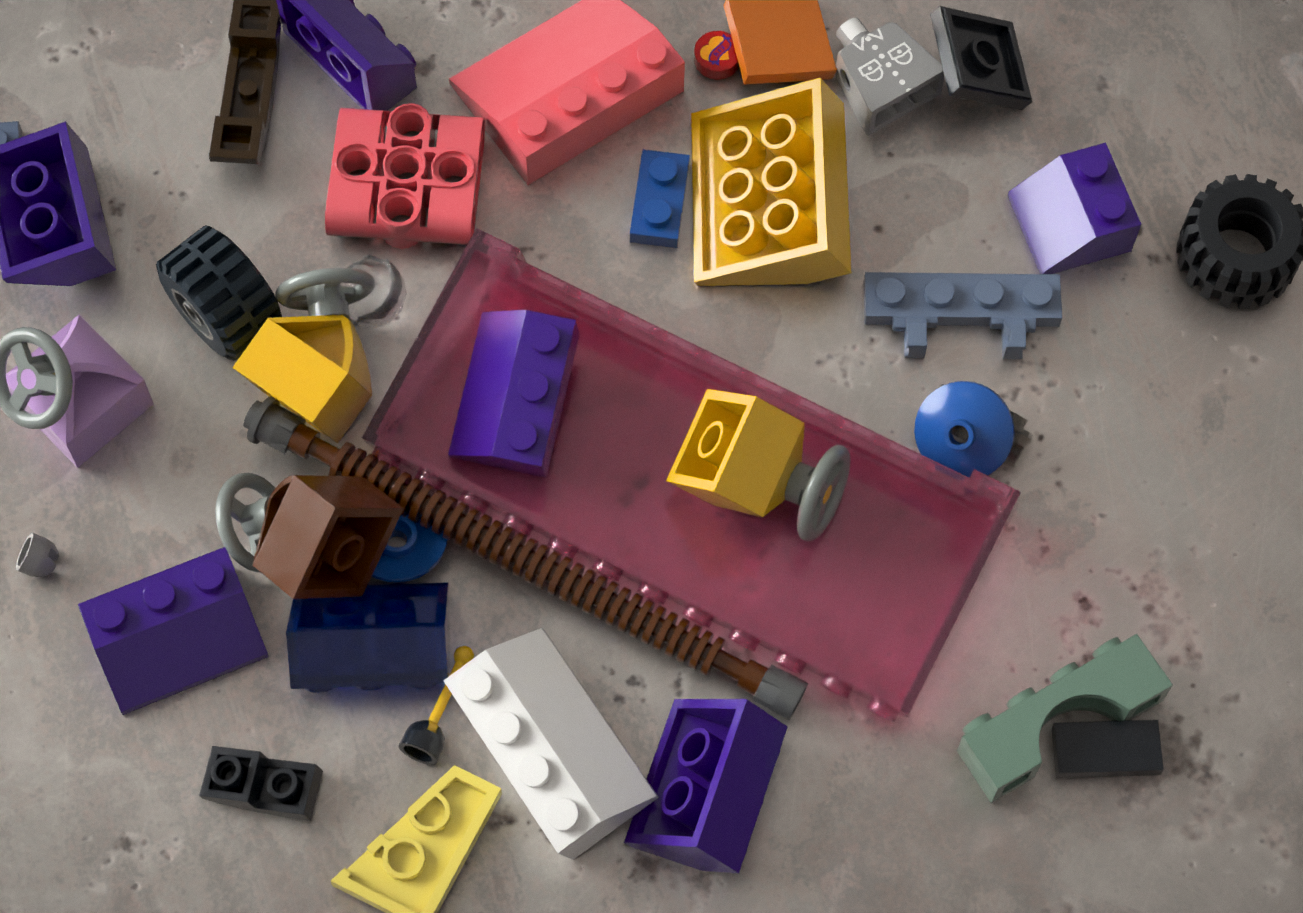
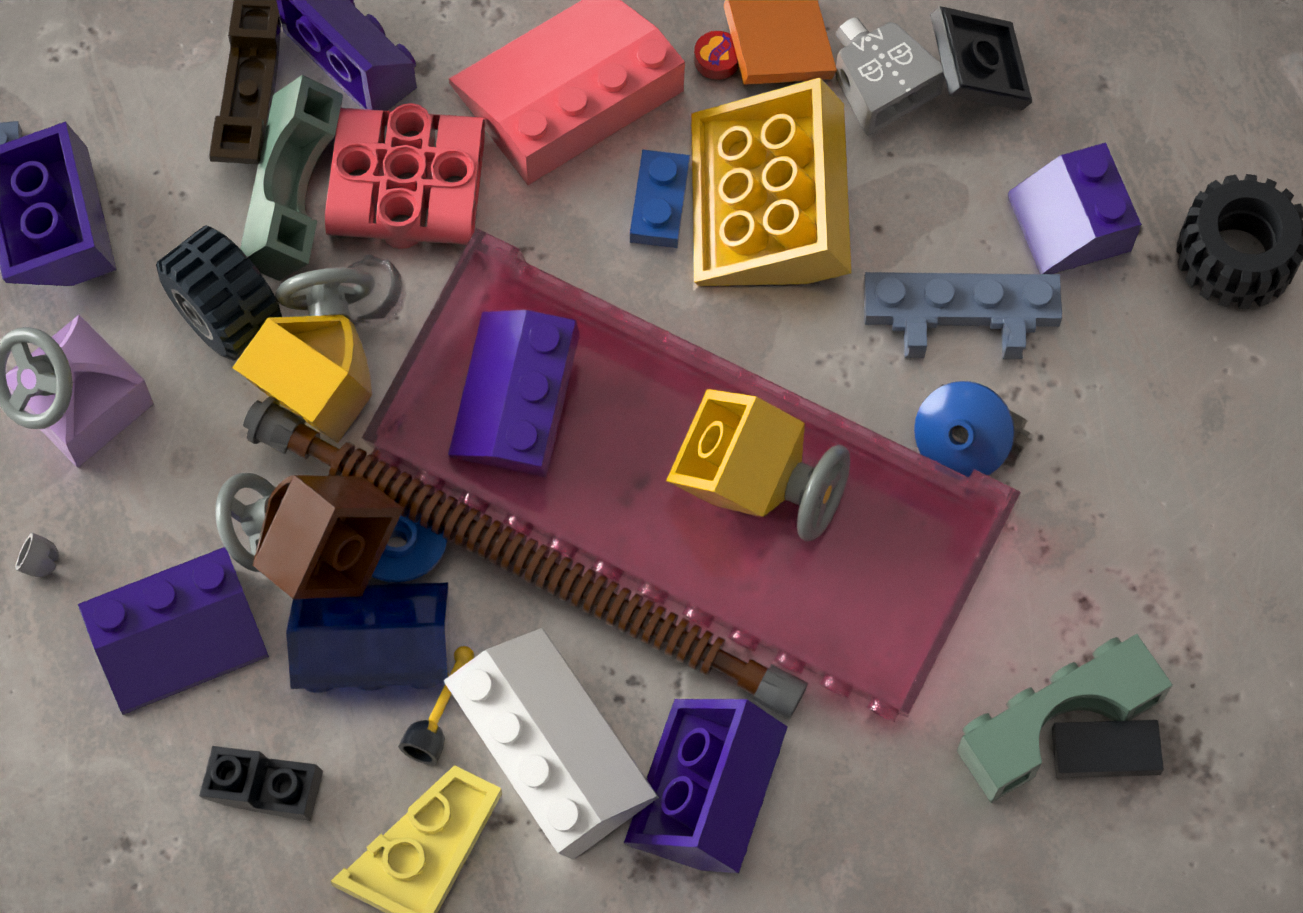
(298, 129): none -> sand green arch

